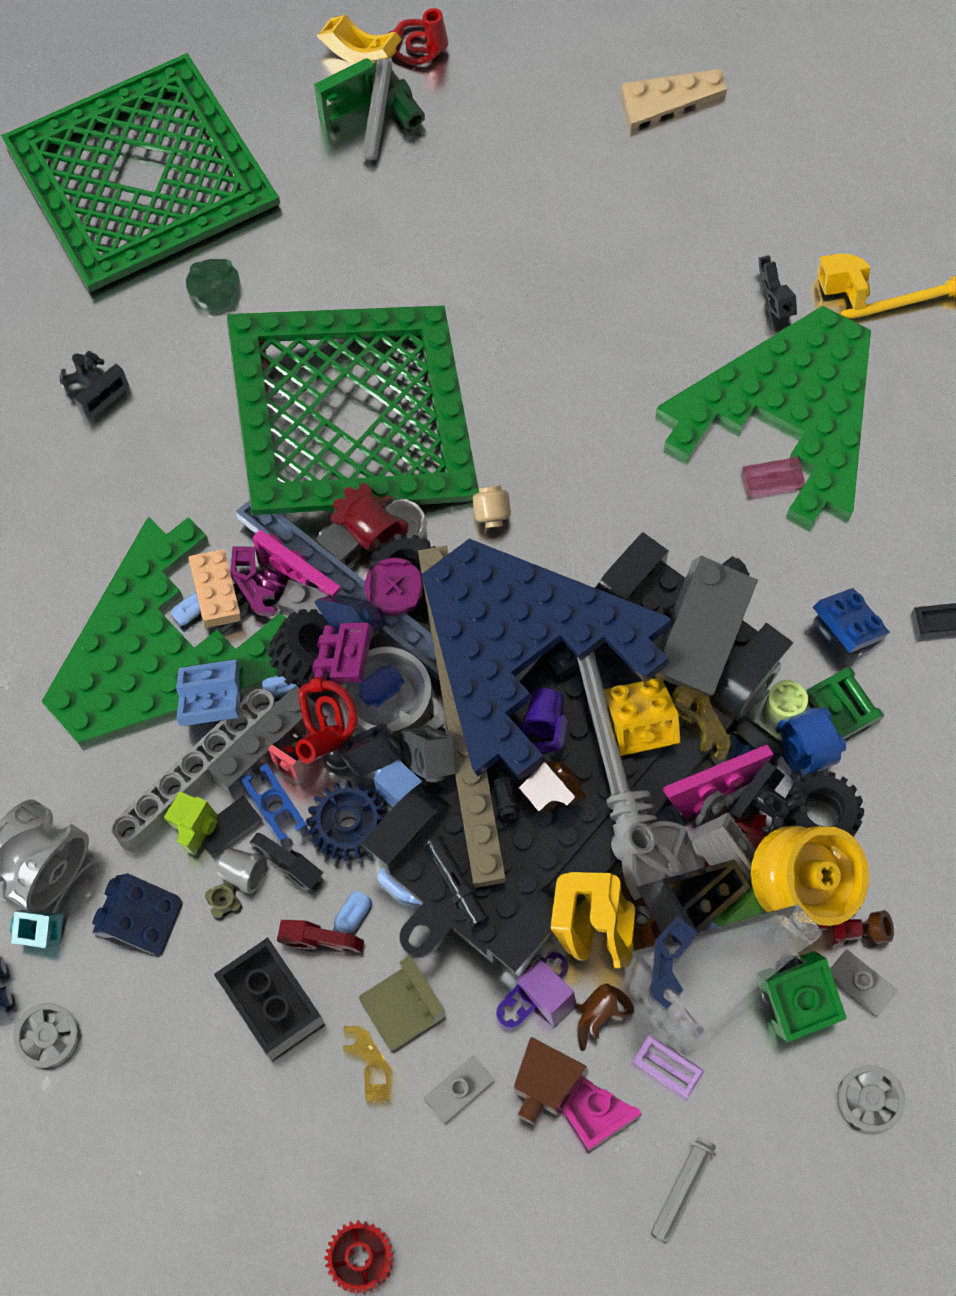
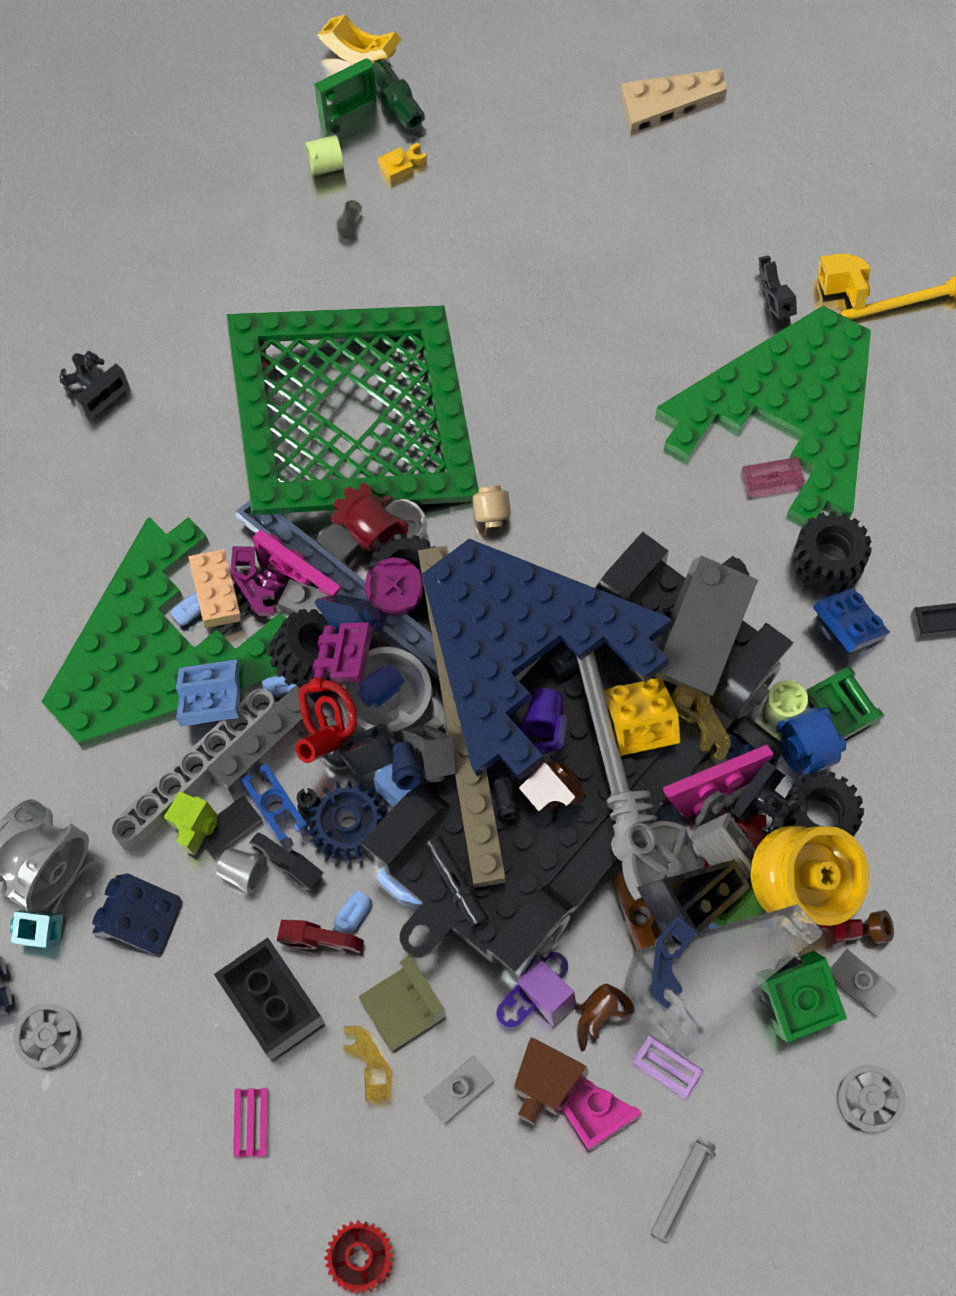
(176, 76): green plate -> none
(213, 270): clear green plate -> none
(214, 895): olive plate -> none
(251, 1093): none -> dark pink tile
(286, 759): coral slope -> none
(305, 798): none -> black pin
(324, 155): none -> yellowish green piece
(347, 223): none -> clear smoke pin
(377, 109): light grey axle -> none
(400, 163): none -> yellow plate
(405, 768): none -> dark blue cone
(435, 36): red piece -> none
(601, 910): yellow animal -> none
(835, 531): none -> black tyre

